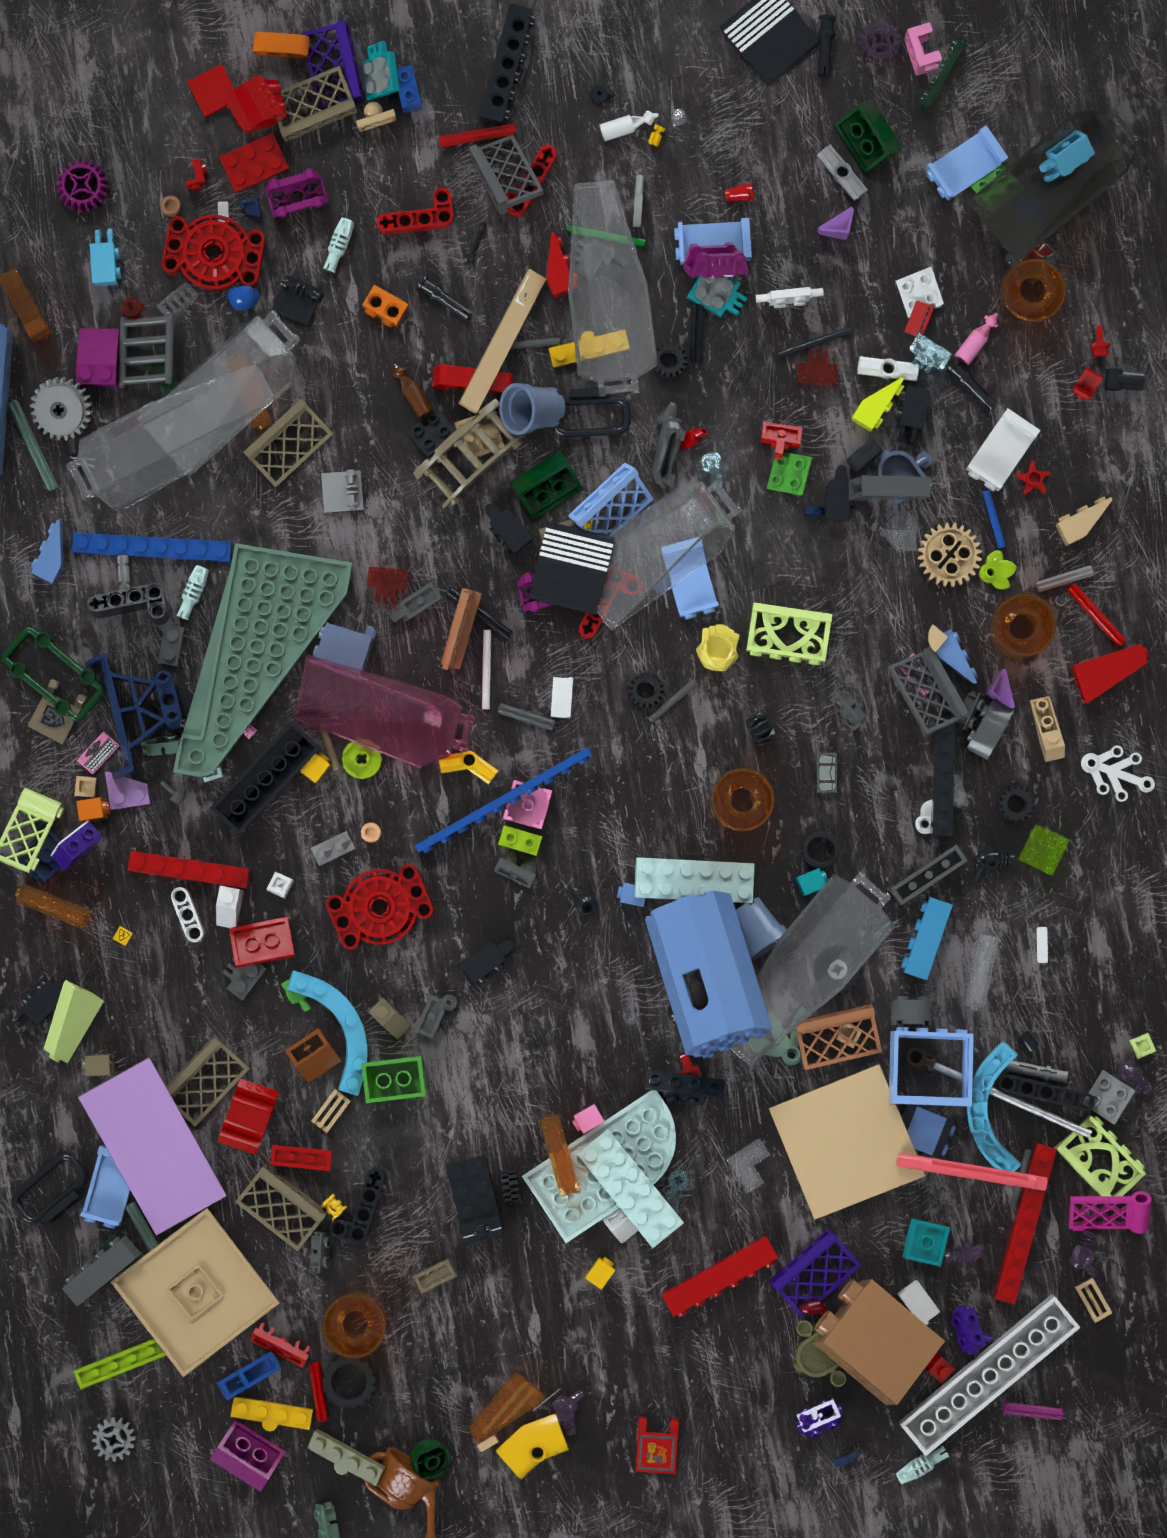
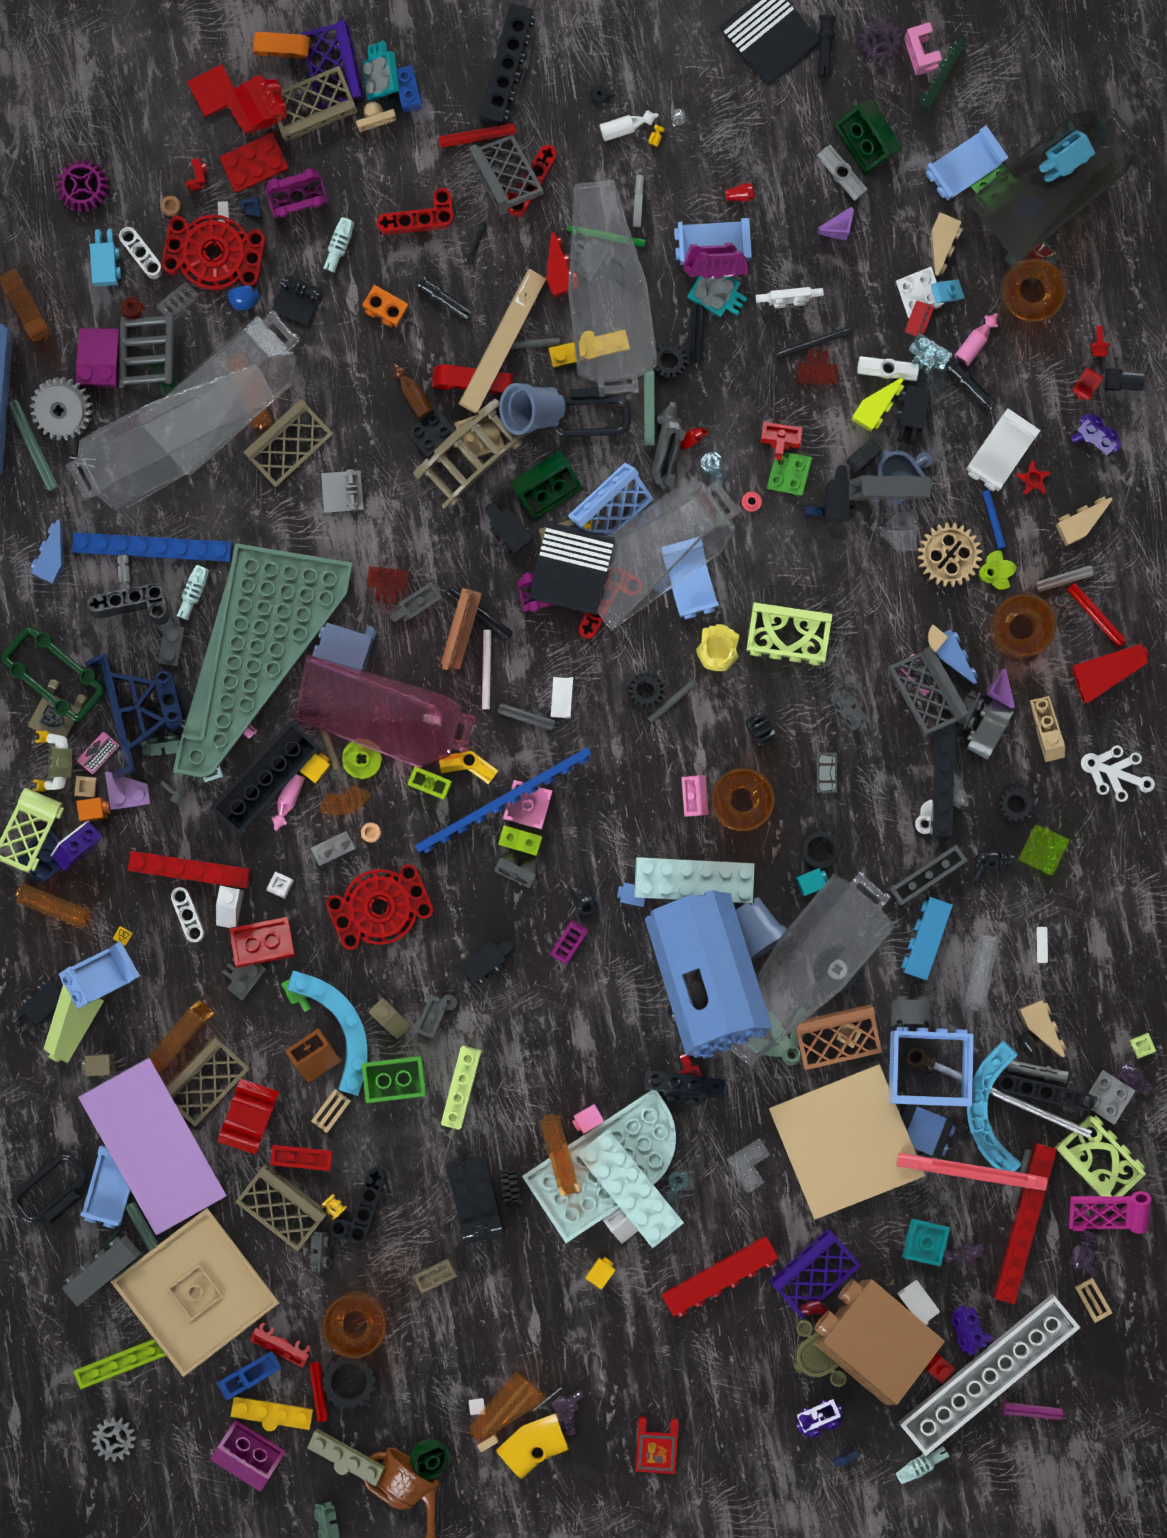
(58, 762): none -> torso
(99, 975): none -> light blue panel
(137, 244): none -> white beam
(180, 1035): none -> clear orange slope
(287, 800): none -> bright pink wheel
(345, 802): none -> clear orange tile
(429, 783): none -> lime brick
(461, 1087): none -> yellowish green fence
(476, 1406): none -> white sticker
(576, 926): none -> magenta slope
(649, 432): none -> sand green beam
(695, 795): none -> bright pink slope
(747, 506): none -> coral plate
(941, 238): none -> tan slope
(947, 291): none -> medium azure plate
(1038, 1022): none -> tan slope
(1094, 431): none -> dark purple brick

